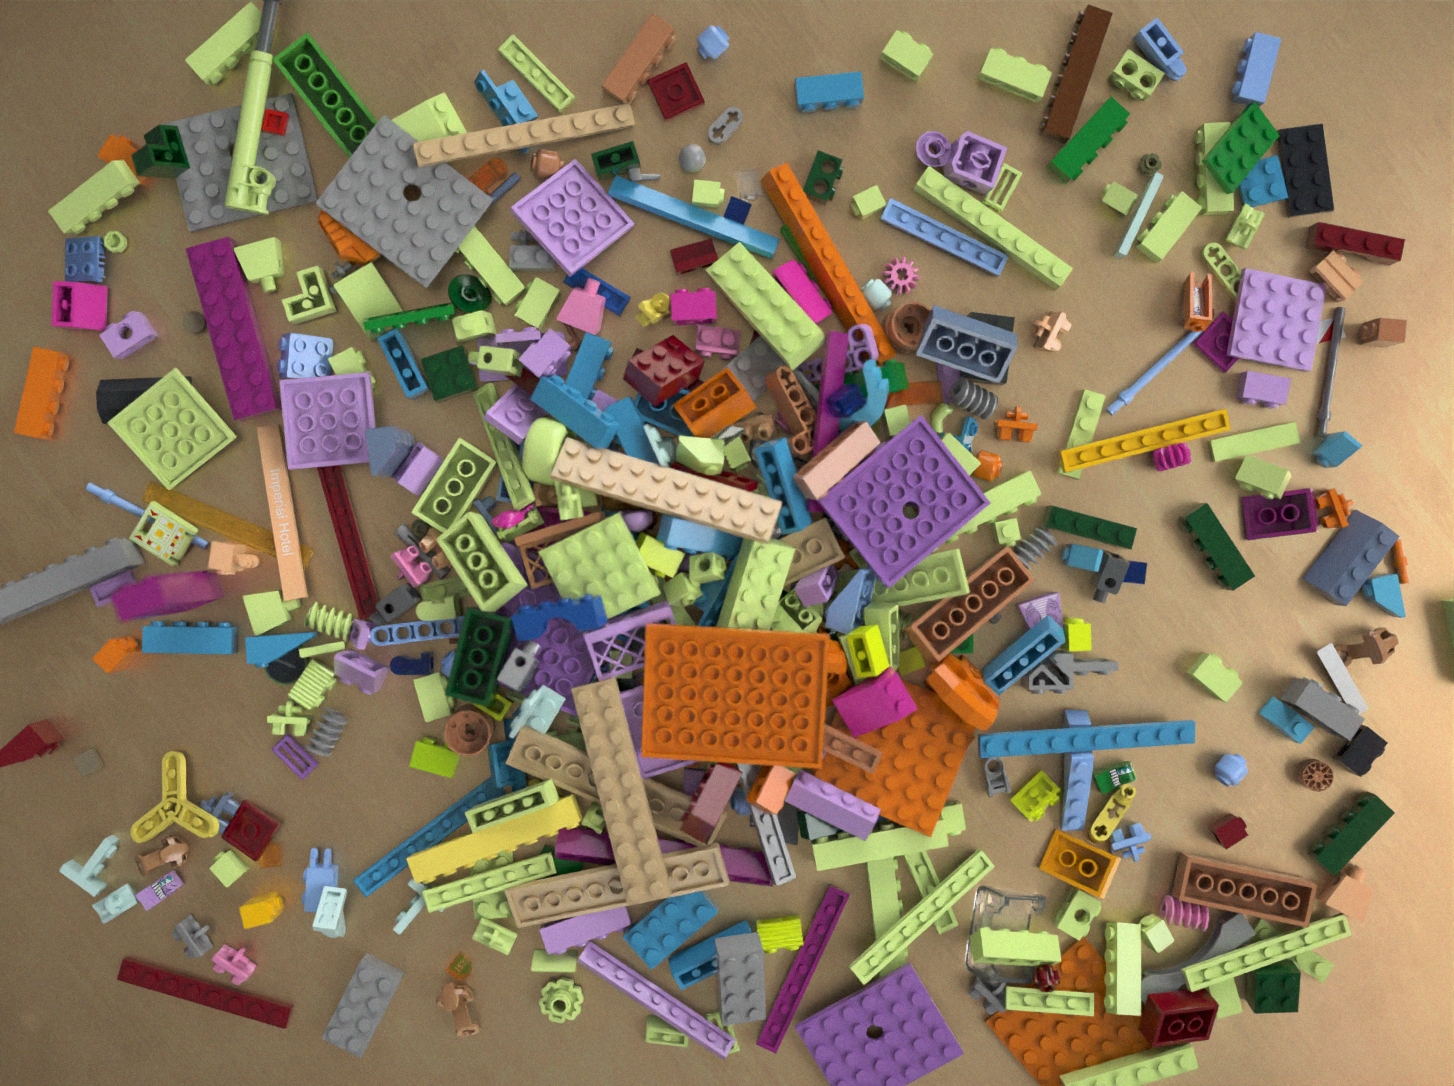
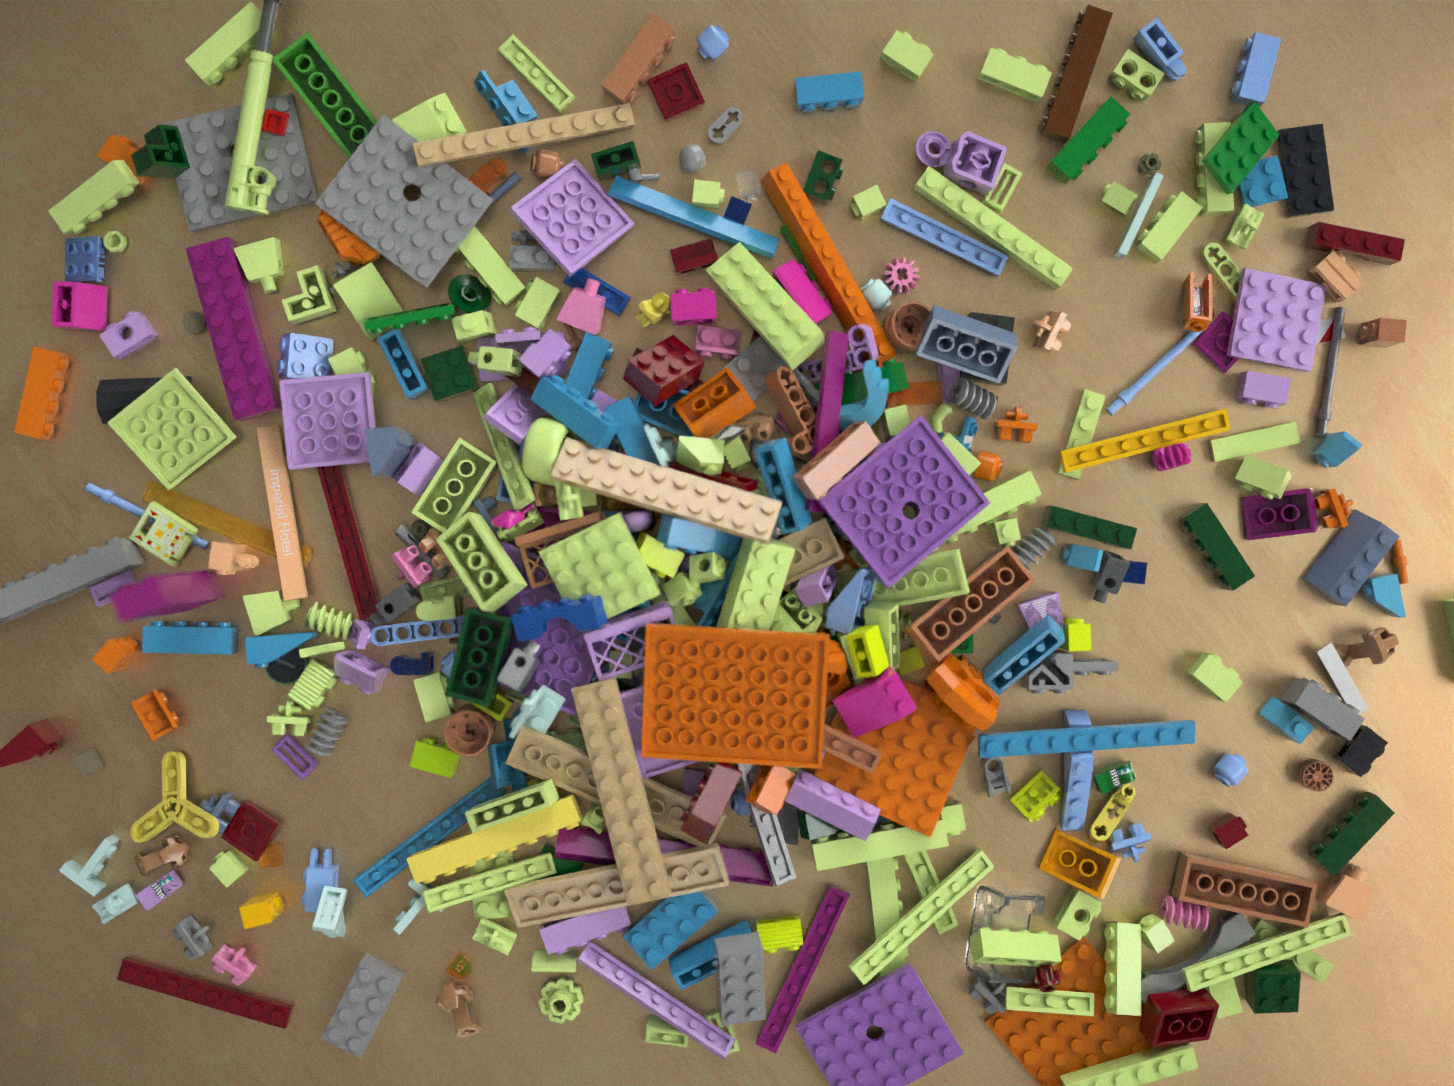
(154, 714): none -> orange bracket
(845, 401): clear blue brick -> none

